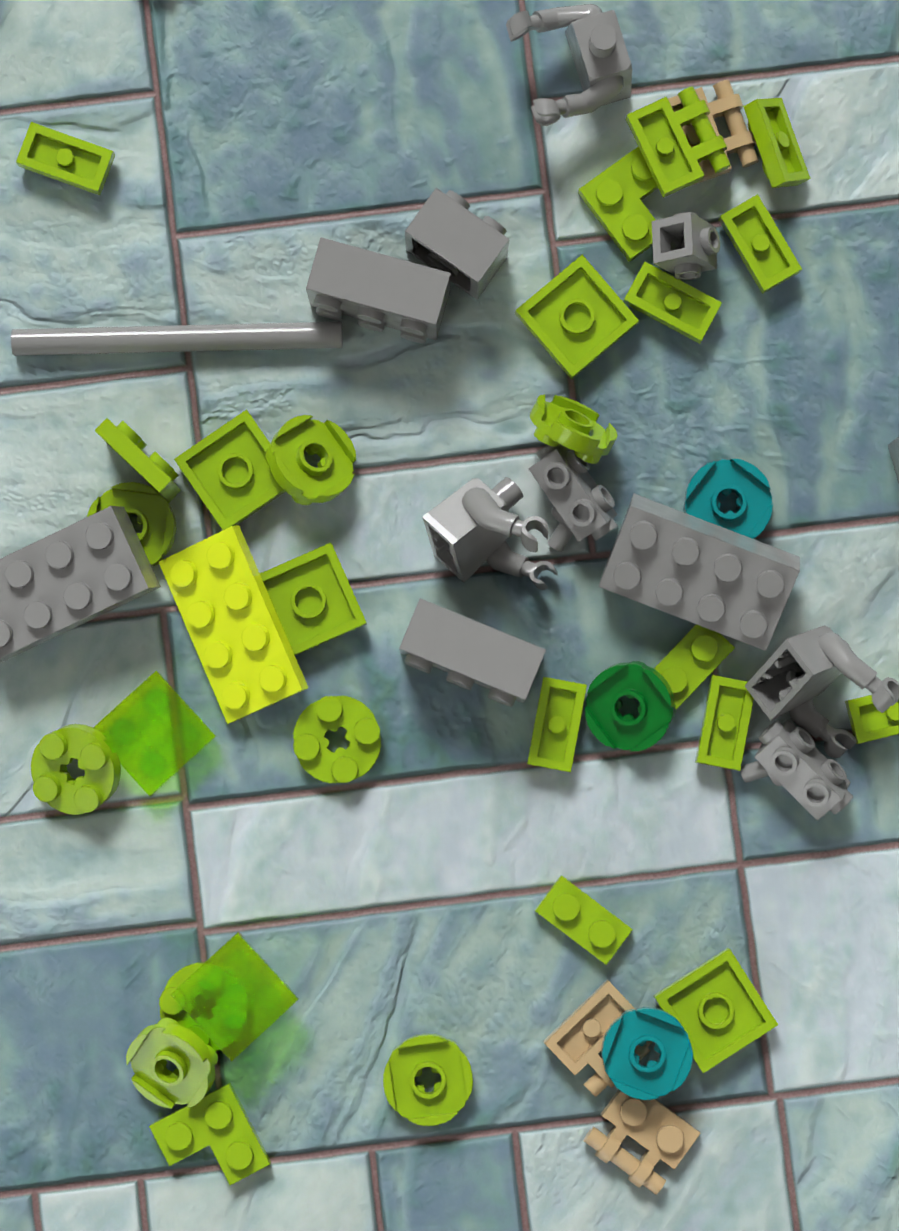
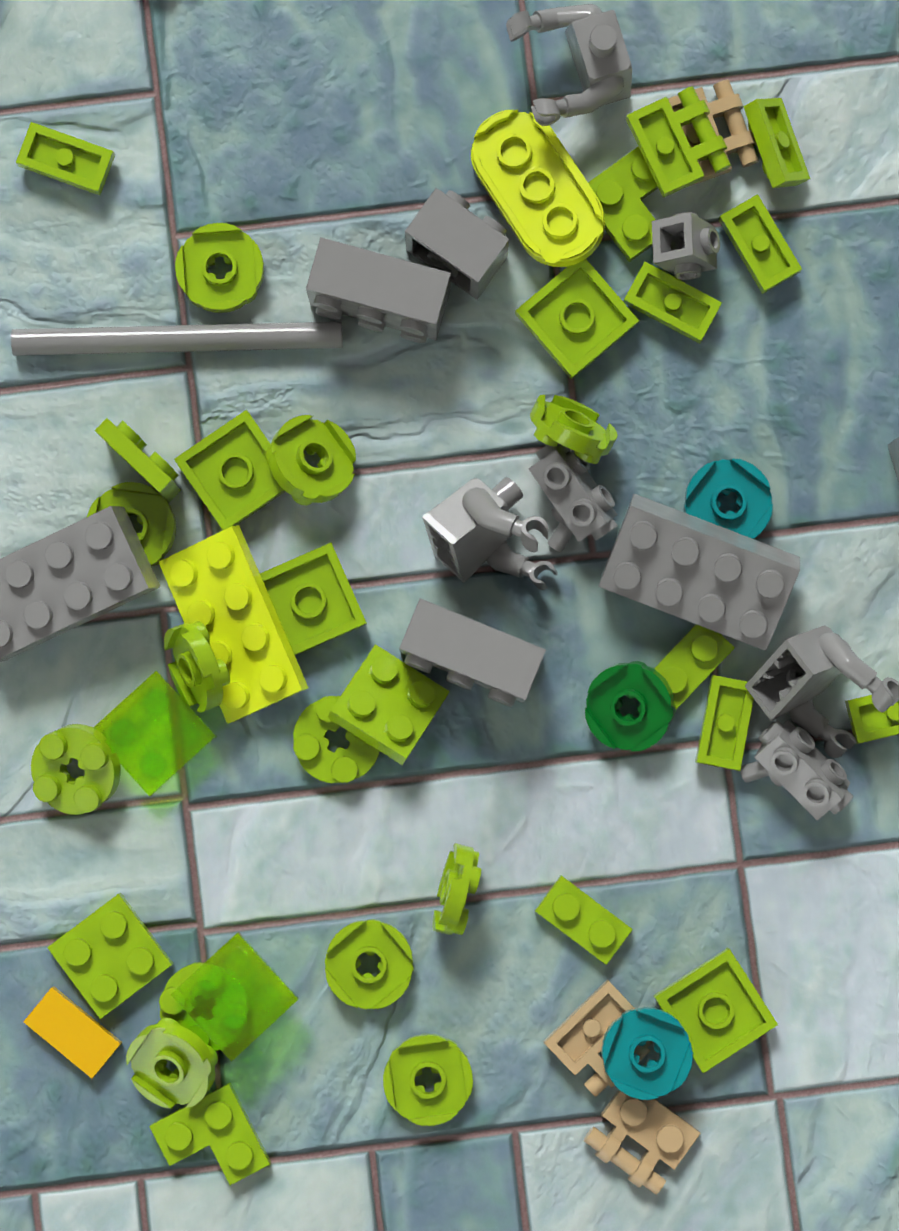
(72, 1032): none -> yellow tile
(110, 955): none -> lime plate
(195, 668): none -> lime plate
(201, 251): none -> lime plate
(369, 990): none -> lime plate
(388, 704): none -> lime plate
(458, 879): none -> lime plate
(537, 188): none -> neon yellow tile
(556, 724): lime plate -> none

